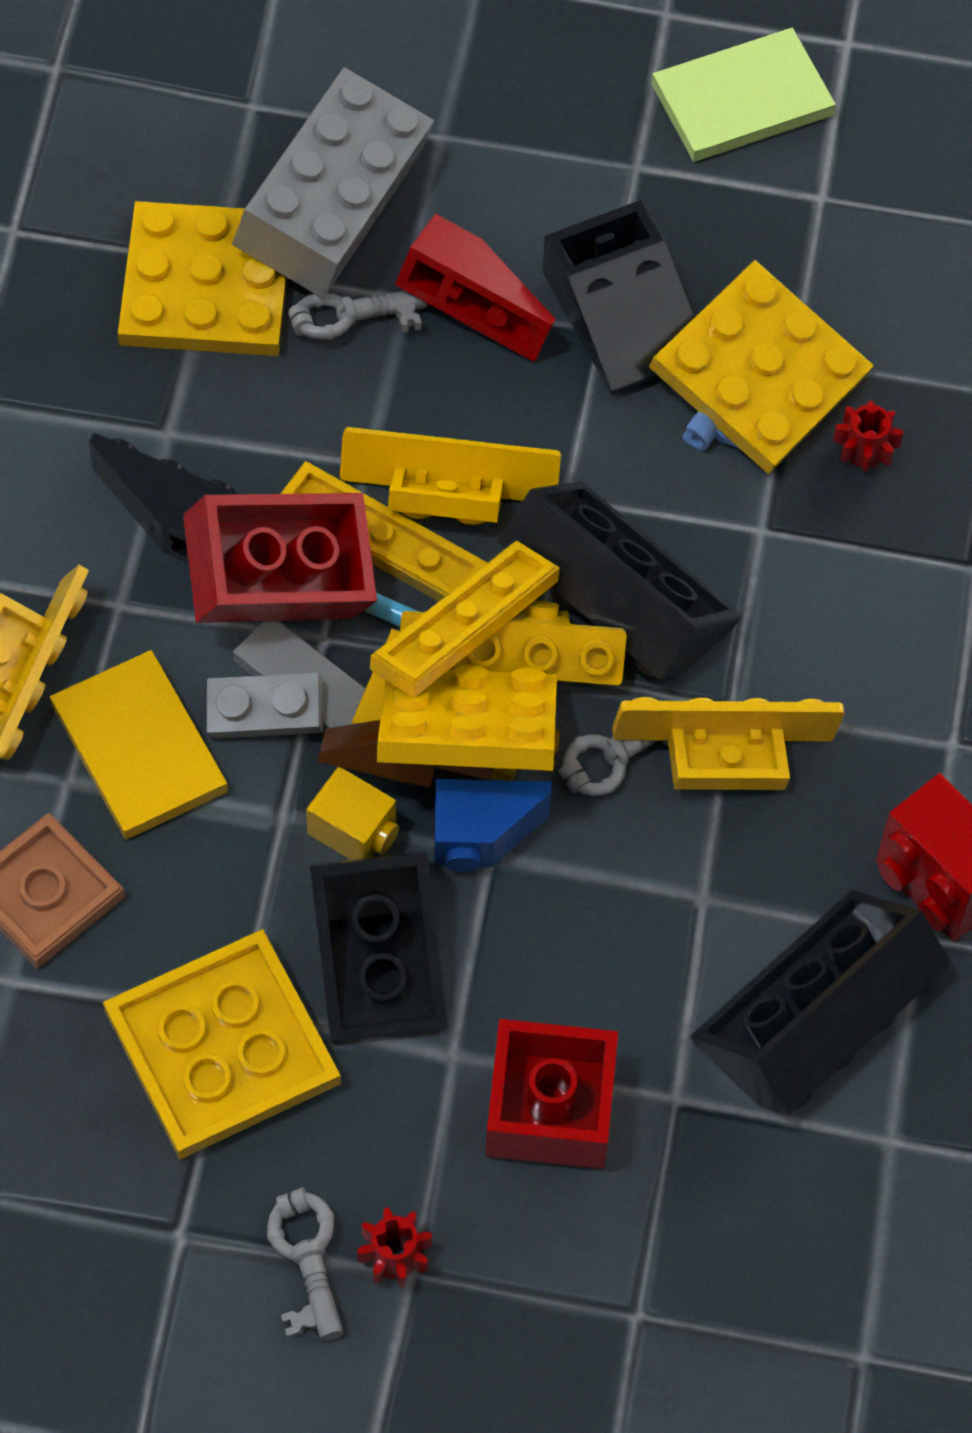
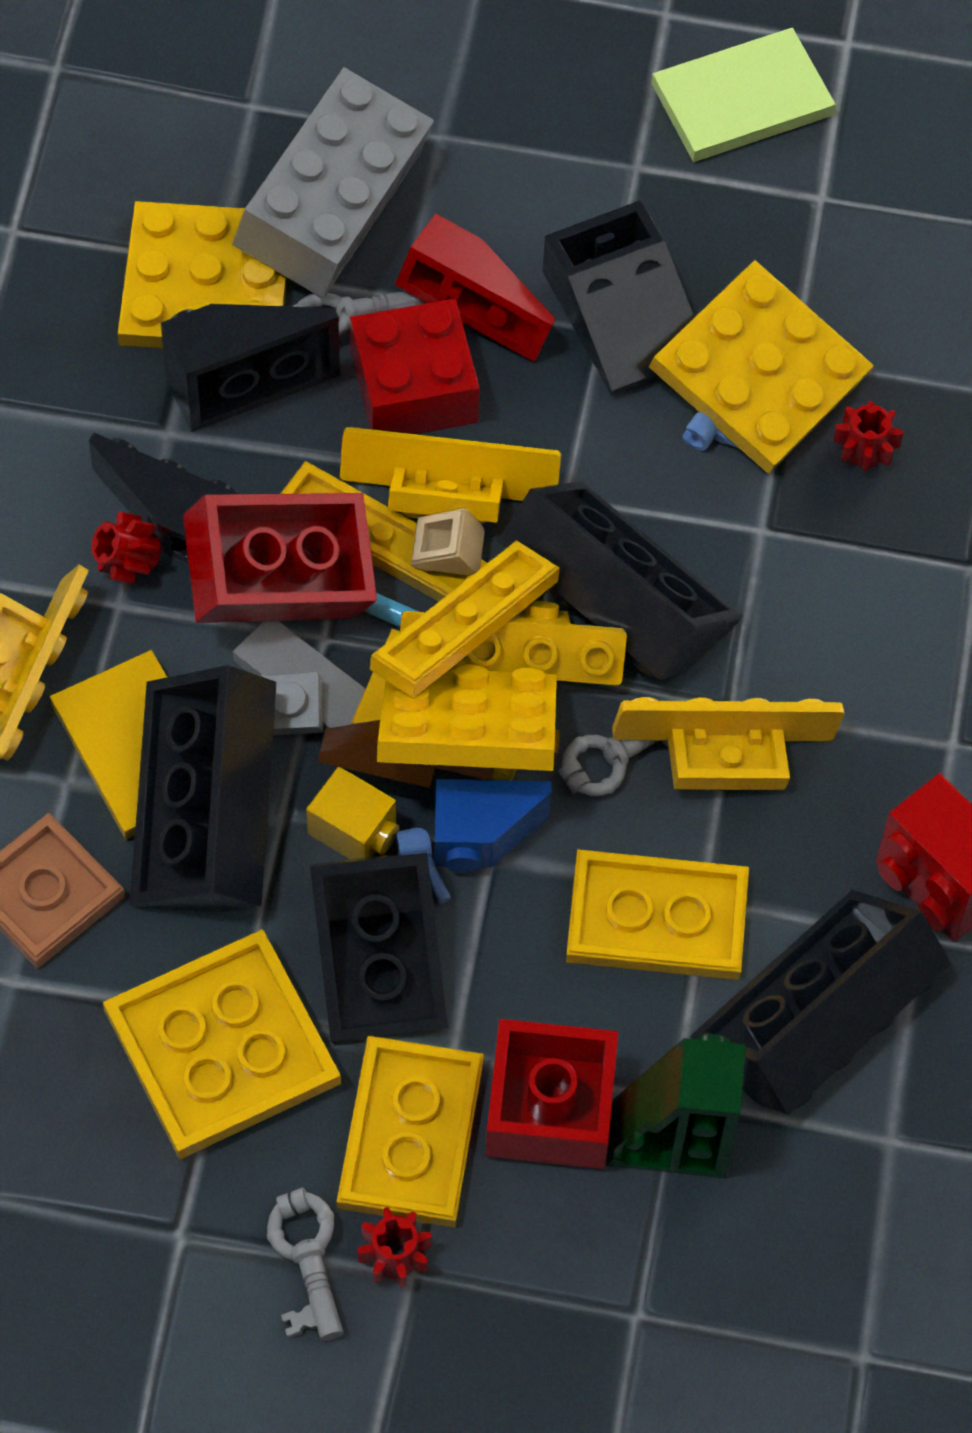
(126, 547): none -> red gear
(204, 791): none -> black slope
(246, 356): none -> black slope
(410, 1131): none -> yellow tile
(415, 368): none -> red brick
(419, 840): none -> medium blue hand
(448, 543): none -> tan slope
(658, 914): none -> yellow tile
(681, 1110): none -> dark green wedge

